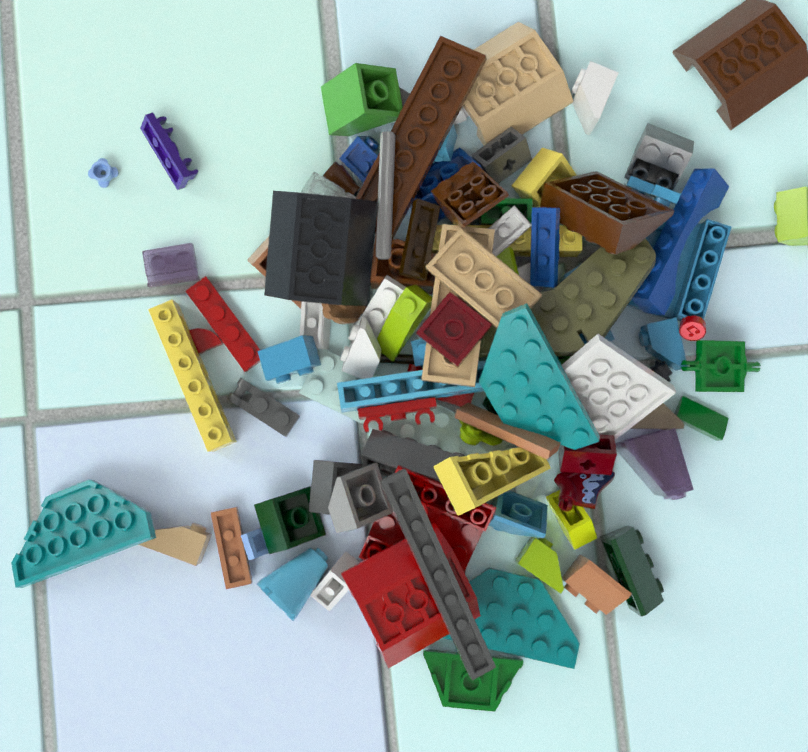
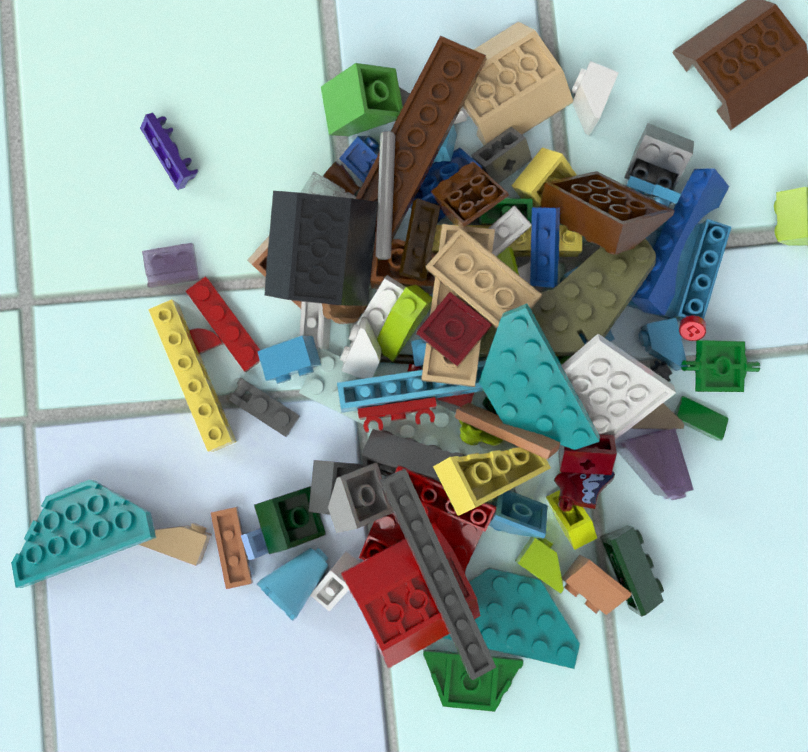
(98, 167): light blue plate -> none

